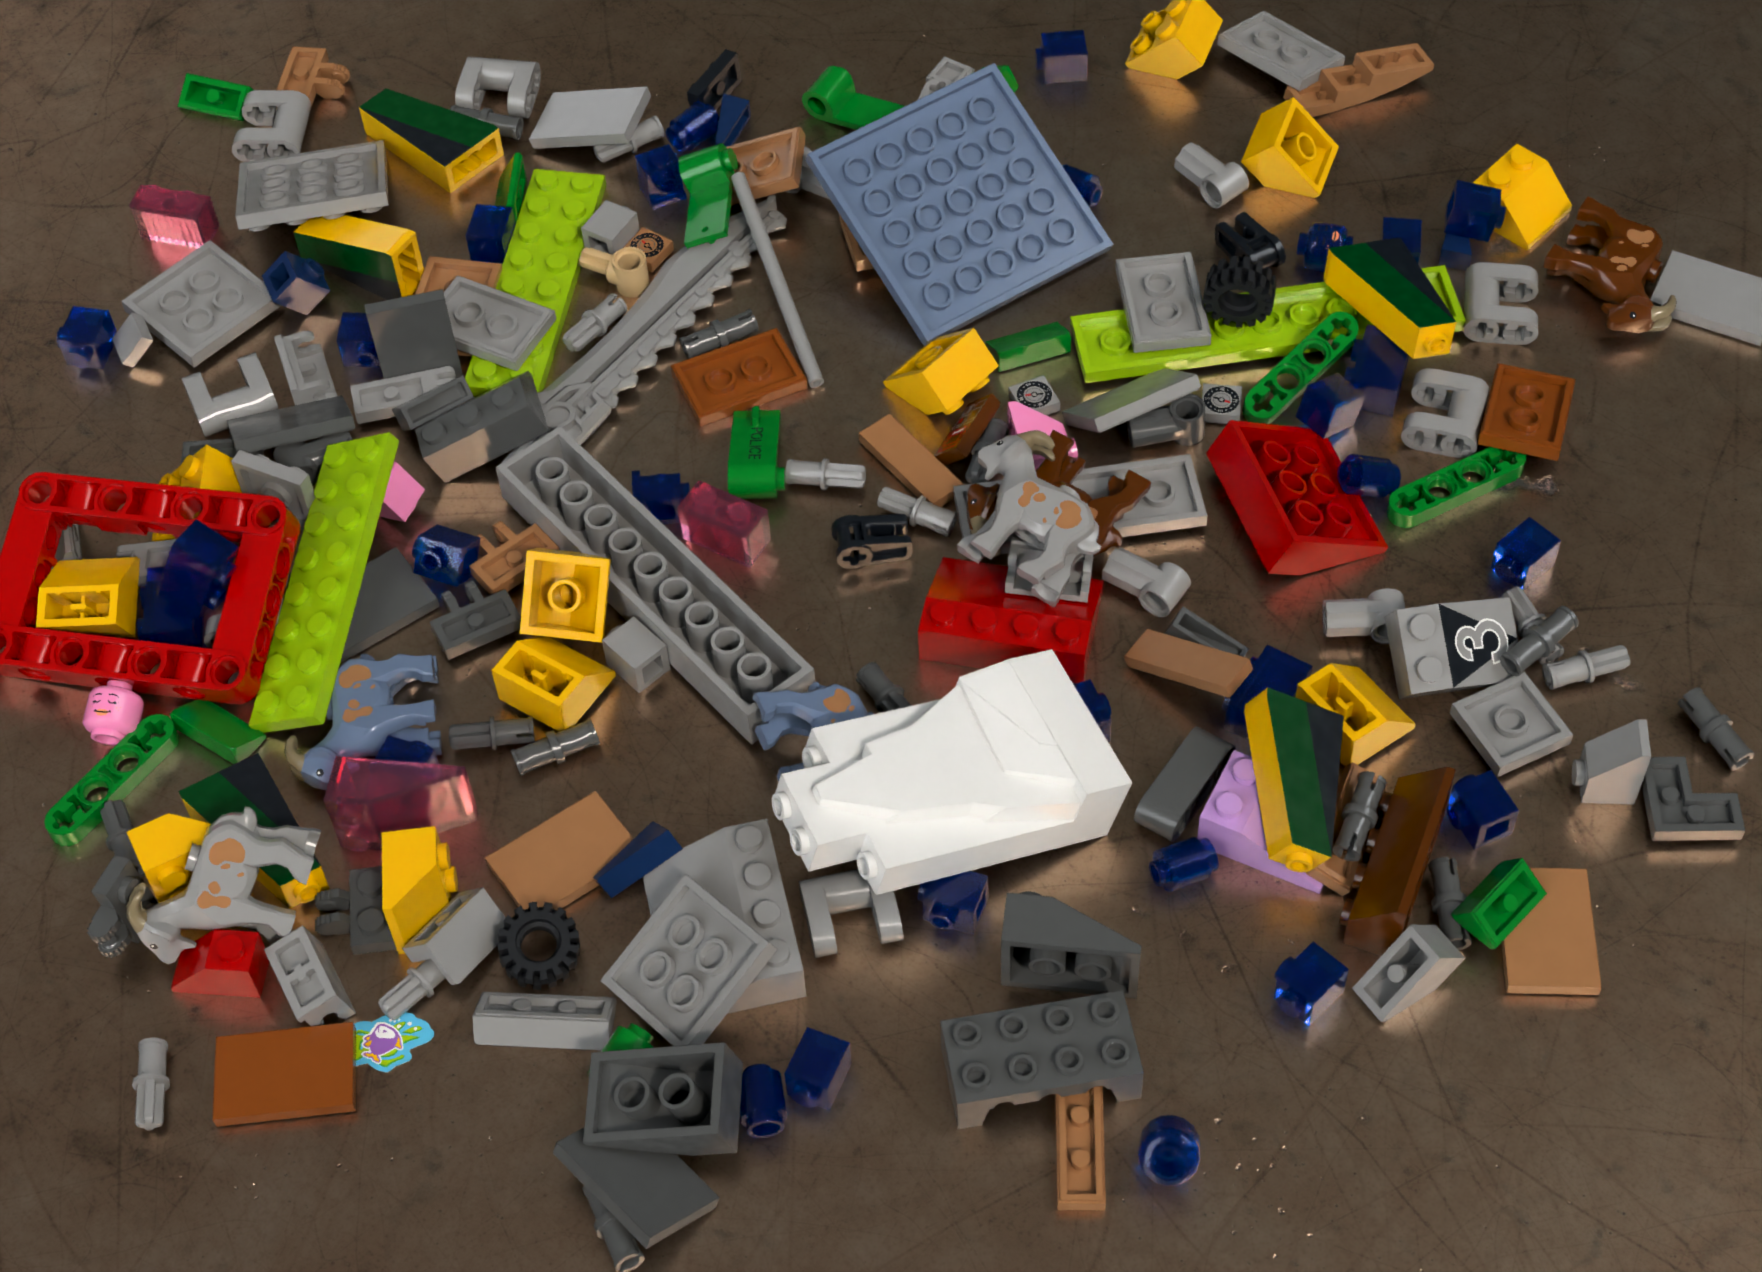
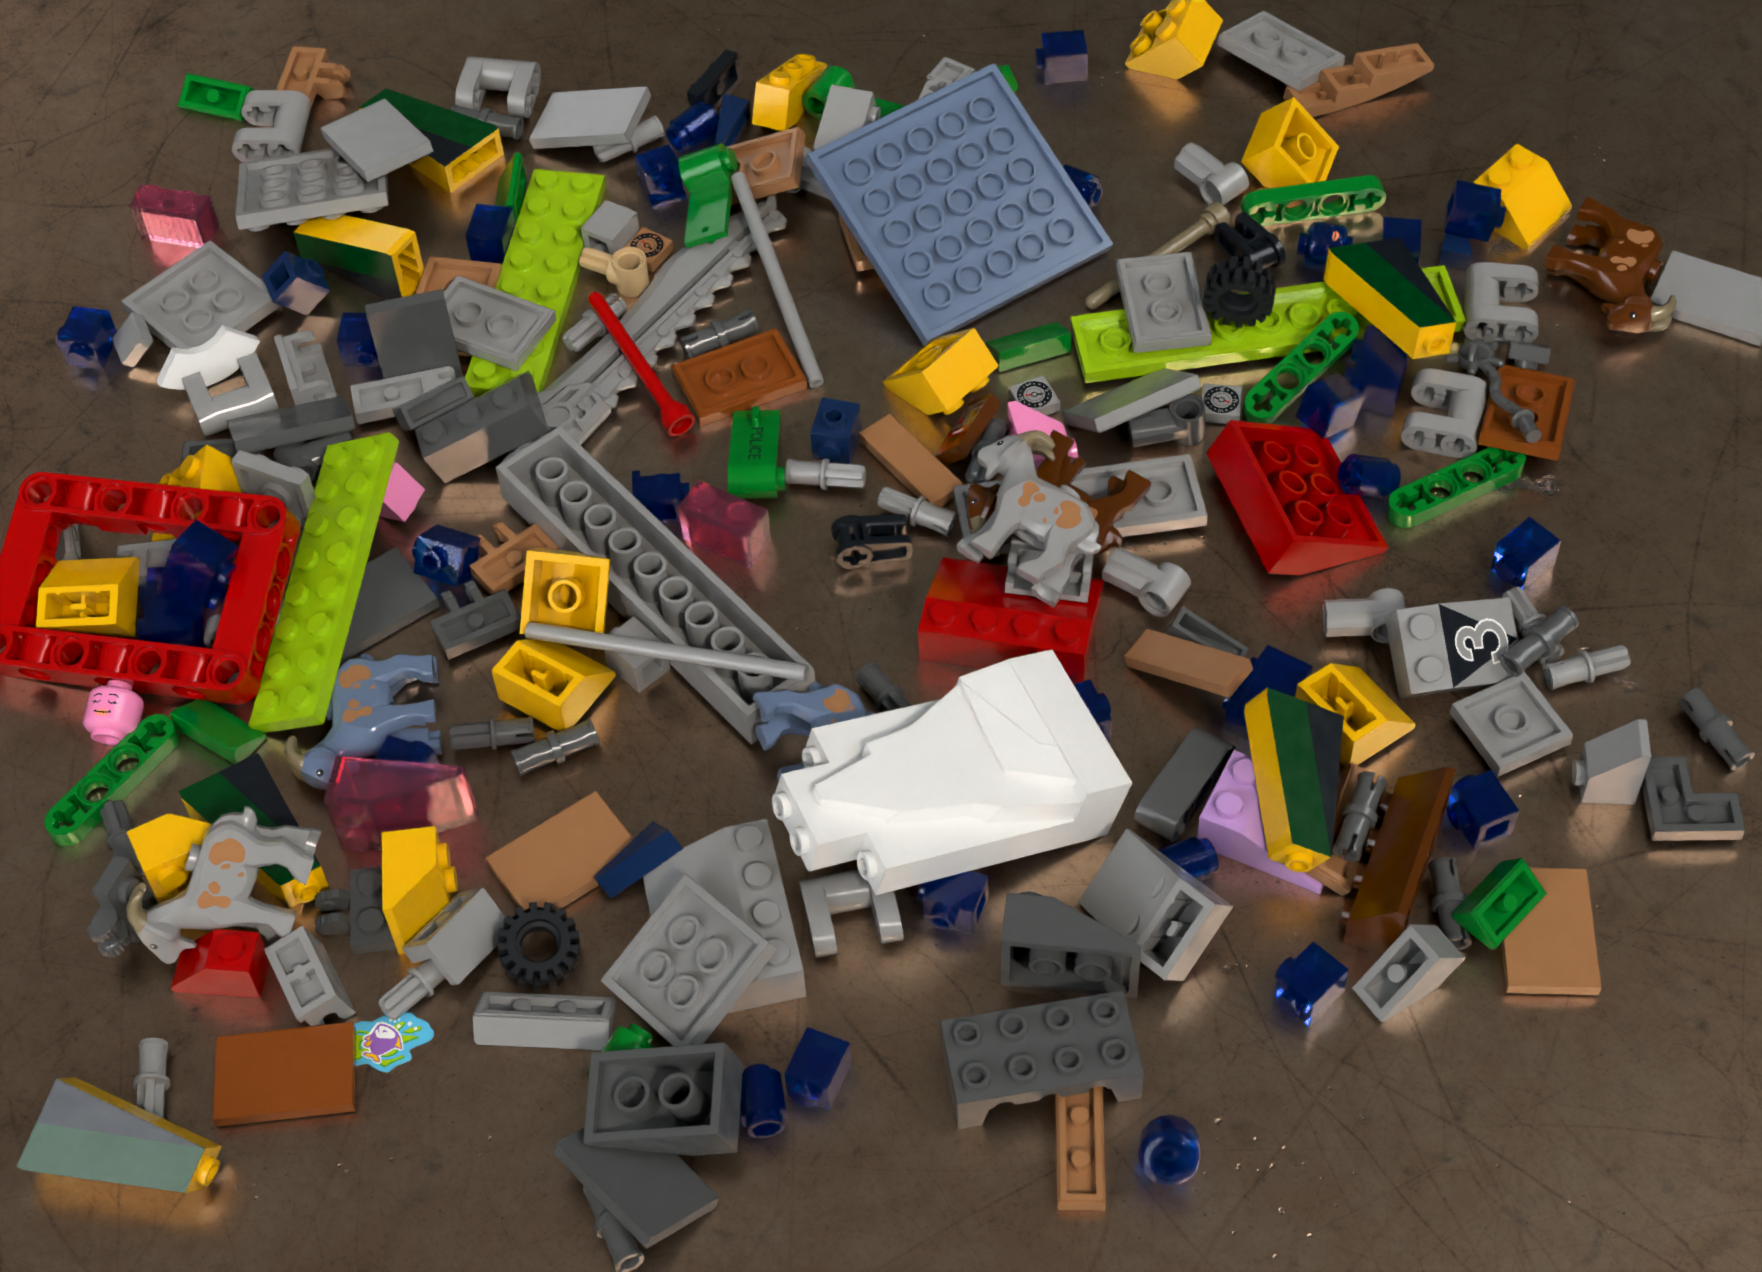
(113, 1141): none -> slope
(213, 359): none -> white tile
(376, 140): none -> light grey tile
(668, 651): none -> light grey piece
(675, 417): none -> red piece
(780, 92): none -> yellow slope
(836, 430): none -> dark blue brick
(844, 113): none -> light grey brick
(1155, 906): none -> light grey slope
(1206, 222): none -> dark tan piece
(1364, 191): none -> green beam
(1479, 357): none -> dark grey piece
(1528, 354): none -> dark grey plate

